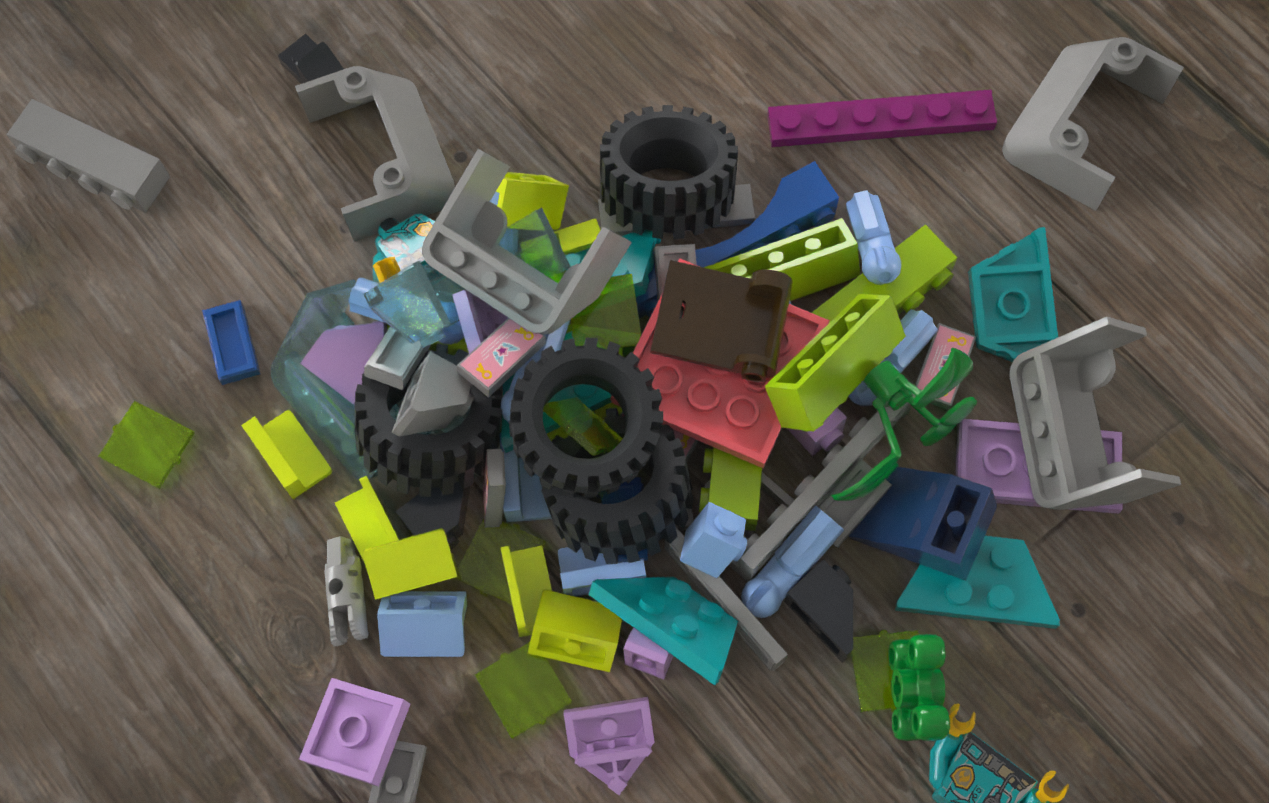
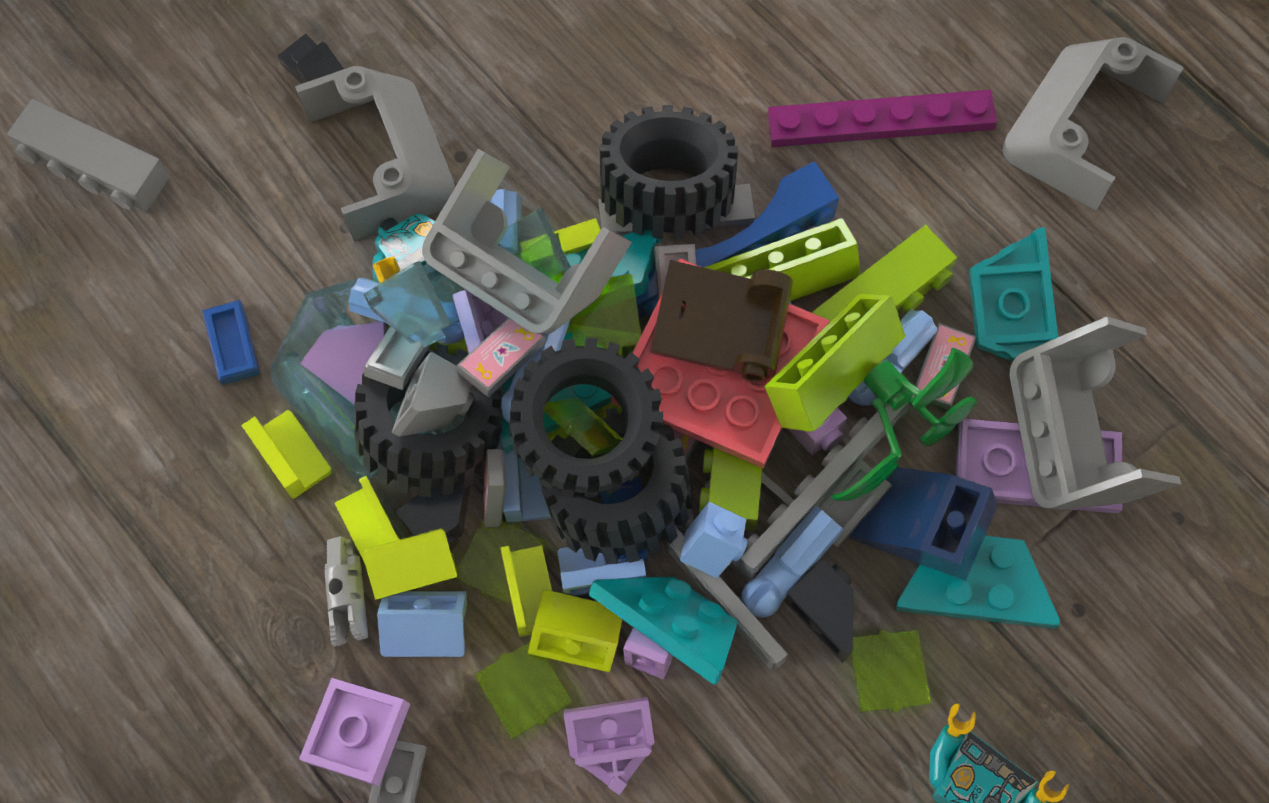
(146, 444): clear neon green piece -> none
(525, 193): neon yellow panel -> none
(871, 232): light blue piece -> none
(918, 688): green gear -> none

